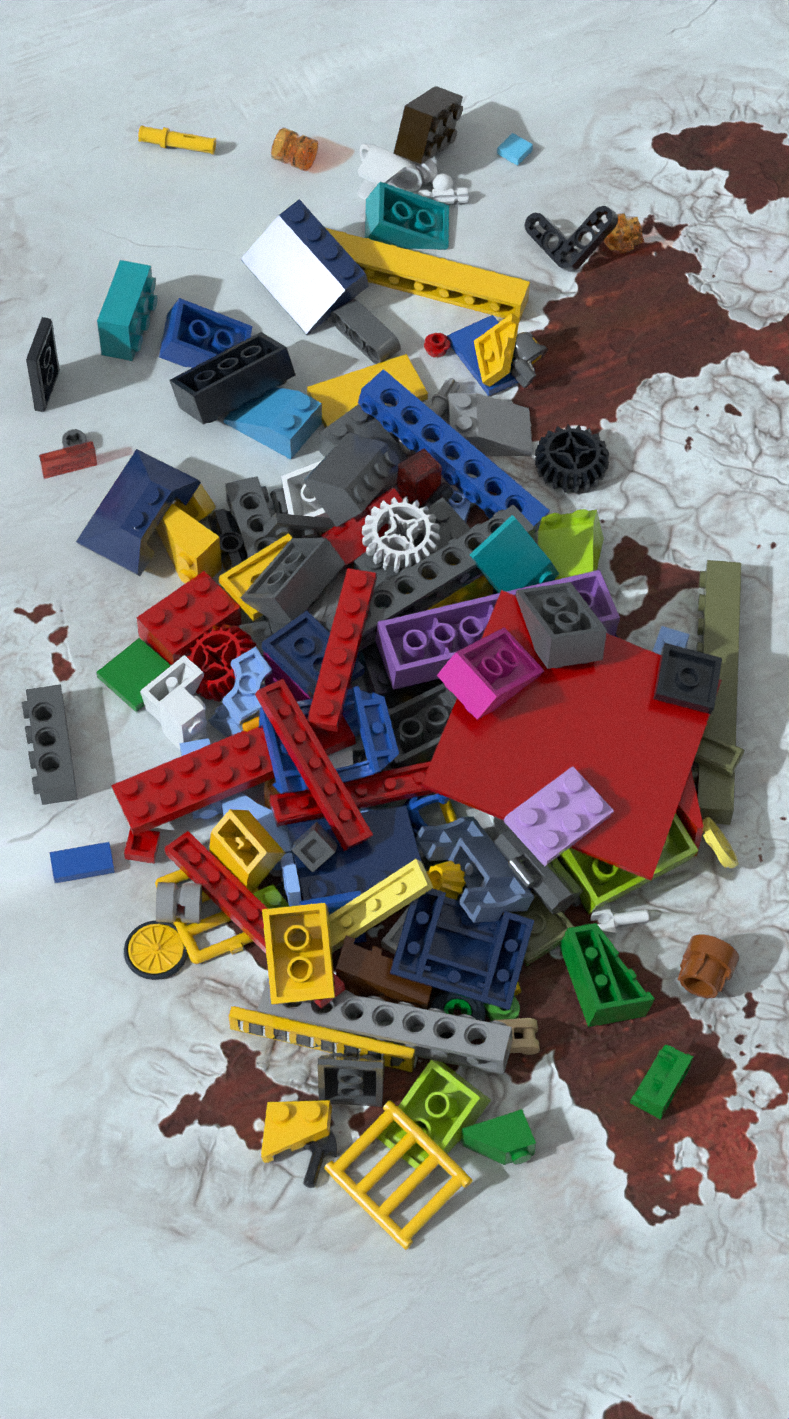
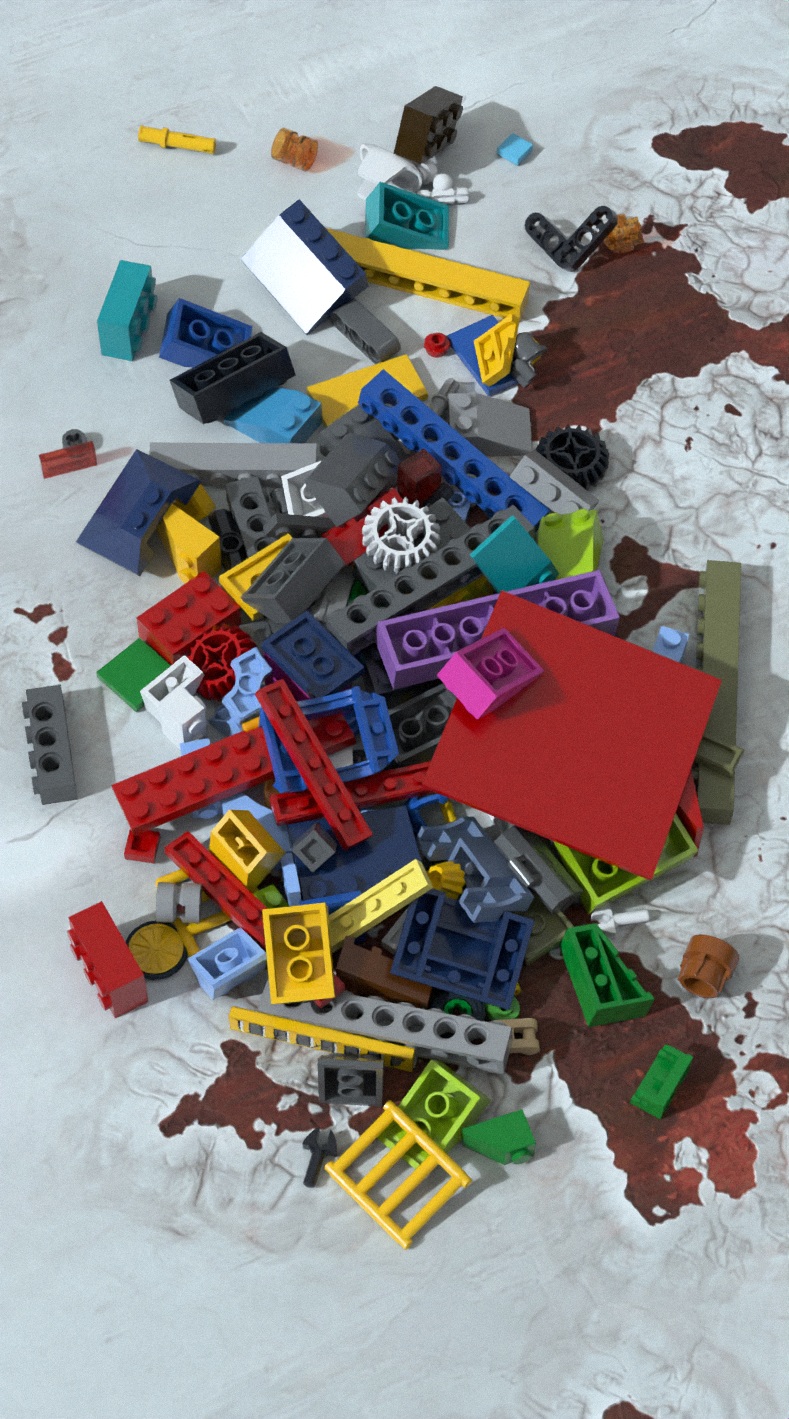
(43, 364): black tile -> none
(82, 862): blue tile -> none
(107, 960): none -> red brick
(228, 963): none -> light blue slope
(230, 462): none -> light grey brick
(294, 1125): yellow wing -> none
(342, 650): red plate -> none
(551, 485): none -> light grey brick
(558, 816): lavender plate -> none
(561, 625): dark grey slope -> none
(687, 678): black plate -> none
(719, 843): light yellow wheel -> none

